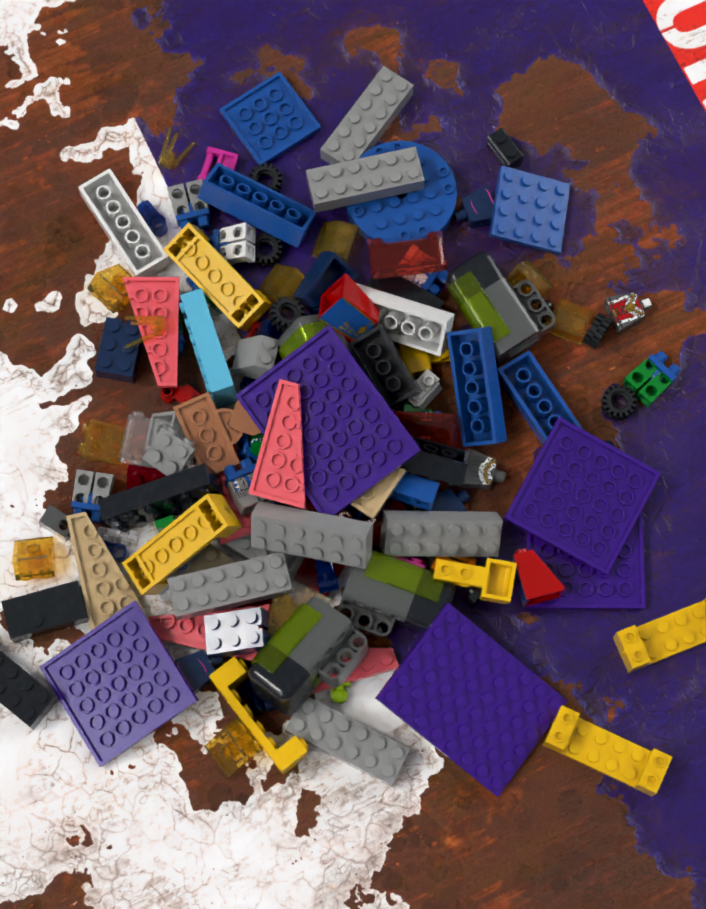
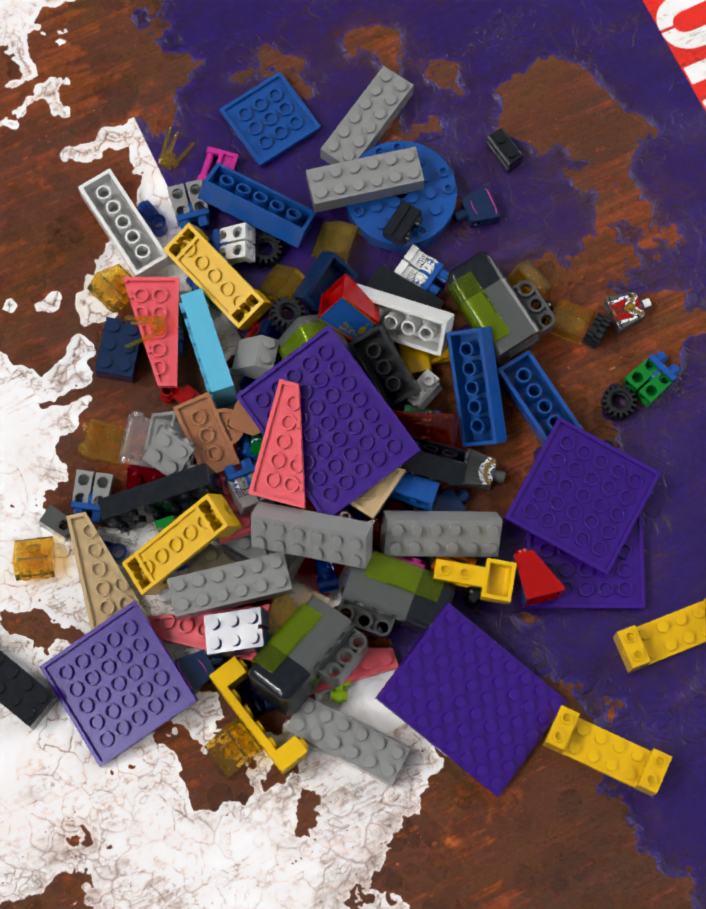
(45, 611): black brick -> none
(269, 171): black tyre -> none
(402, 224): none -> black brick
(407, 256): clear red windscreen -> none
(529, 210): blue plate -> none

